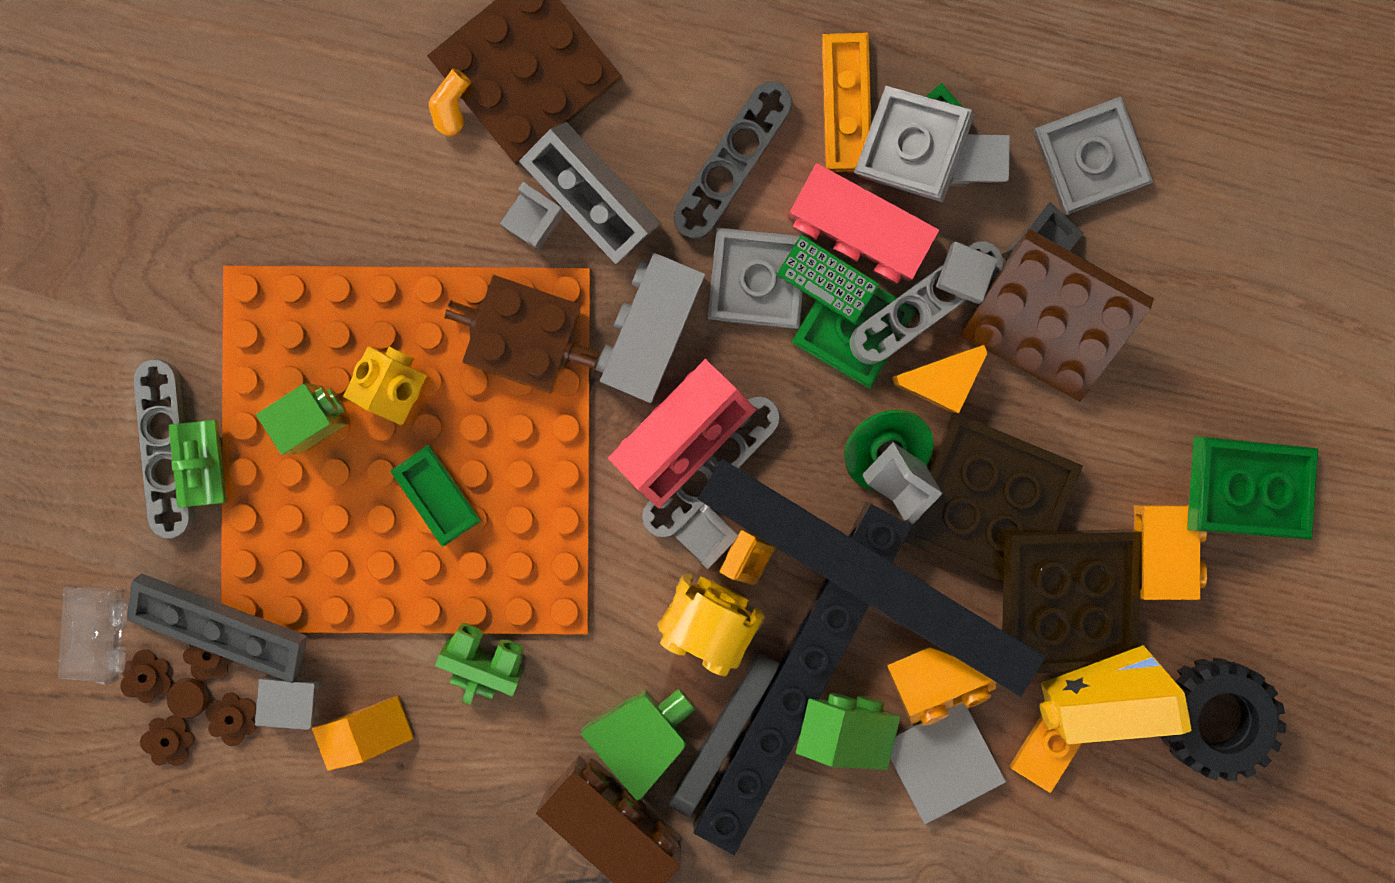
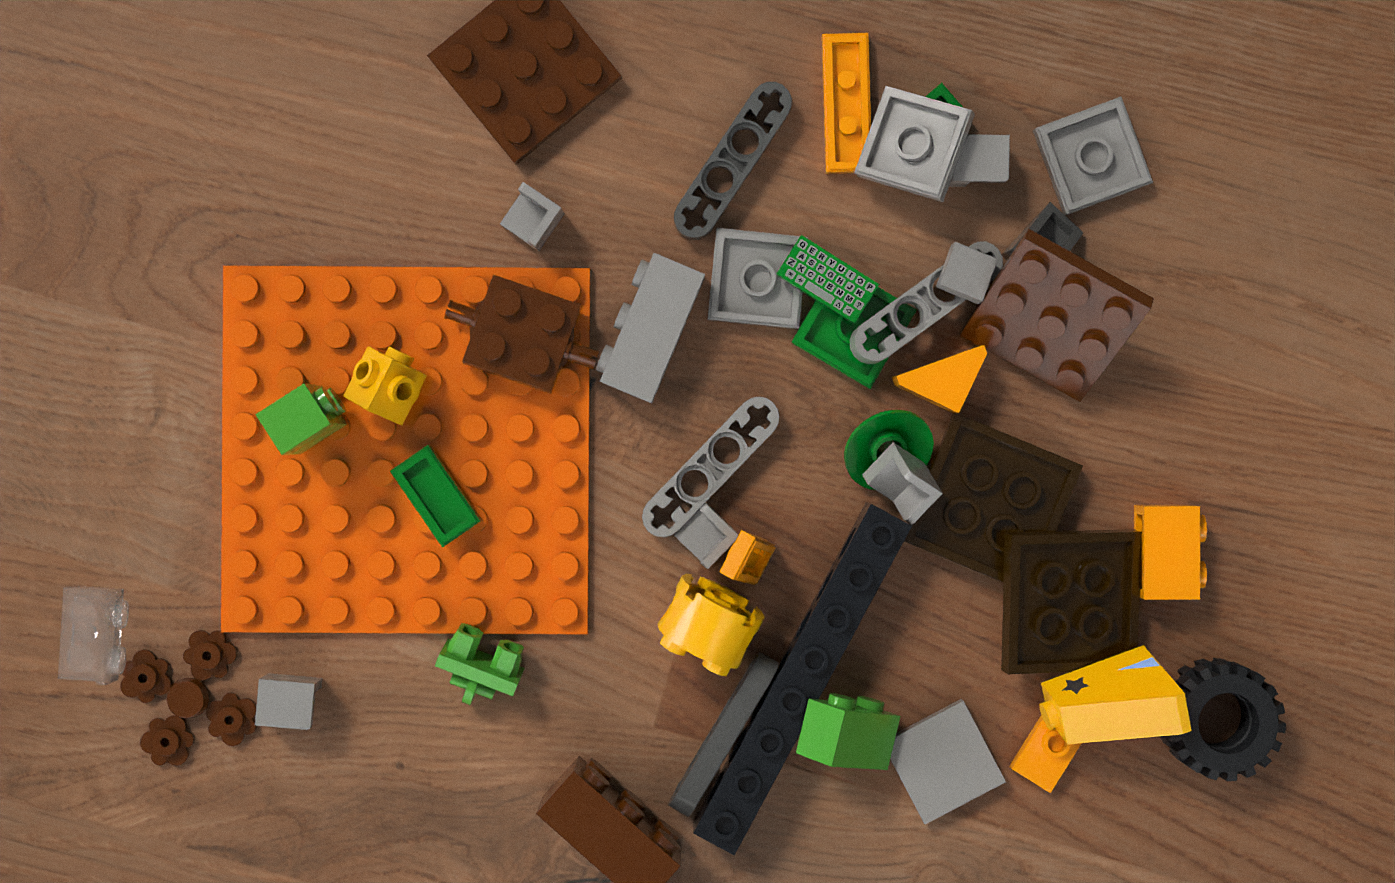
(156, 449): light grey beam -> none
(197, 463): bright green hips -> none
(216, 628): dark grey plate -> none
(363, 733): light orange slope -> none
(445, 106): light orange arm -> none
(590, 192): light grey brick -> none
(640, 738): bright green torso -> none
(681, 433): coral brick -> none
(861, 225): coral brick -> none
(871, 577): black tile -> none
(935, 682): light orange slope -> none
(1252, 488): green tile -> none

